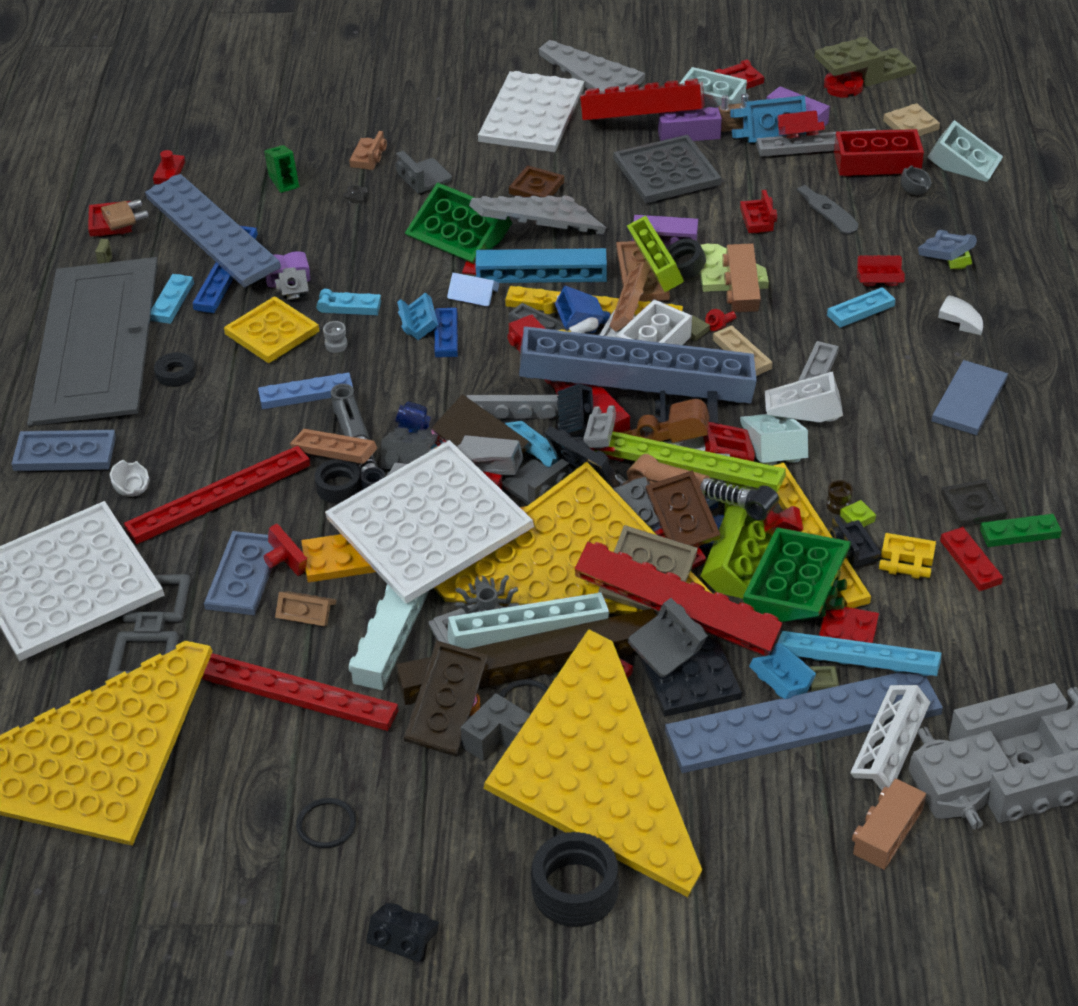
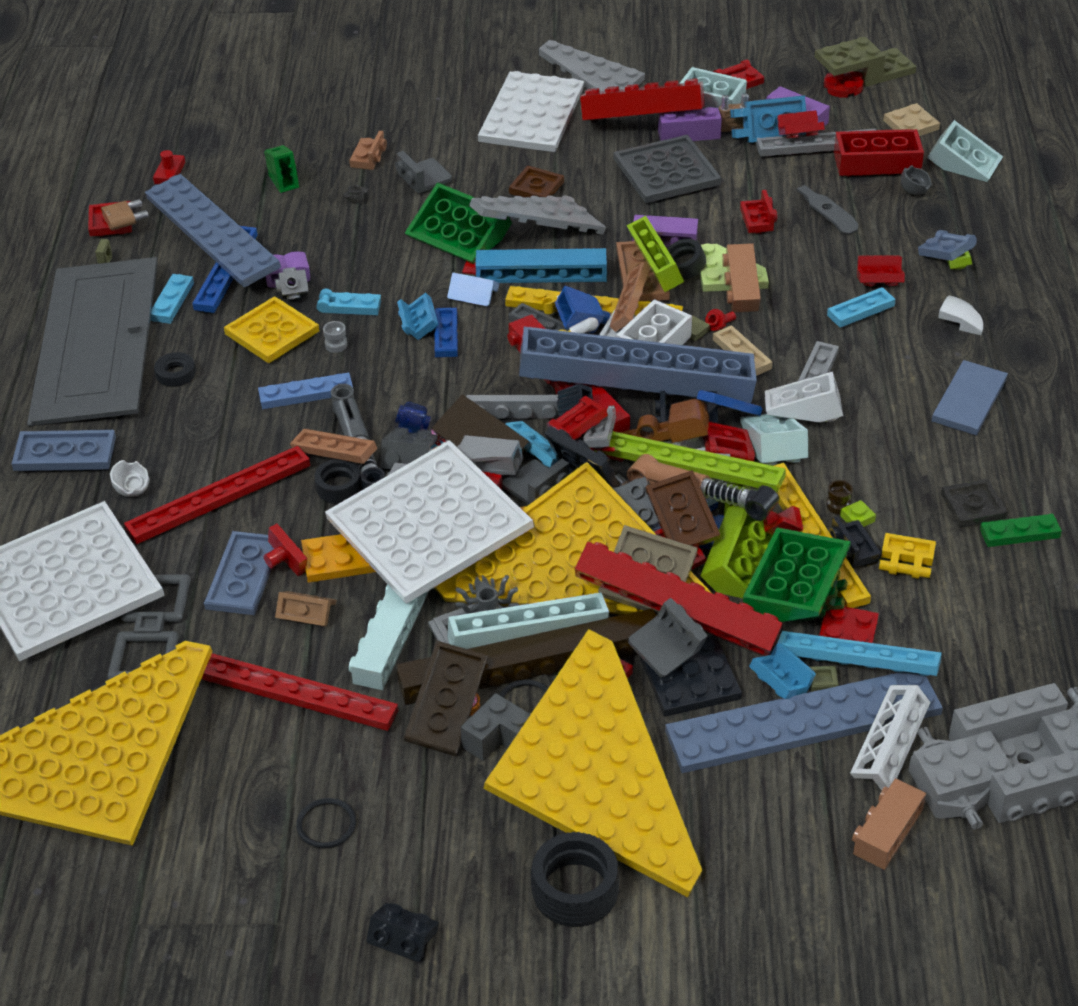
(580, 418): none -> red plate
(729, 402): none -> blue tile
(971, 559): red plate -> none

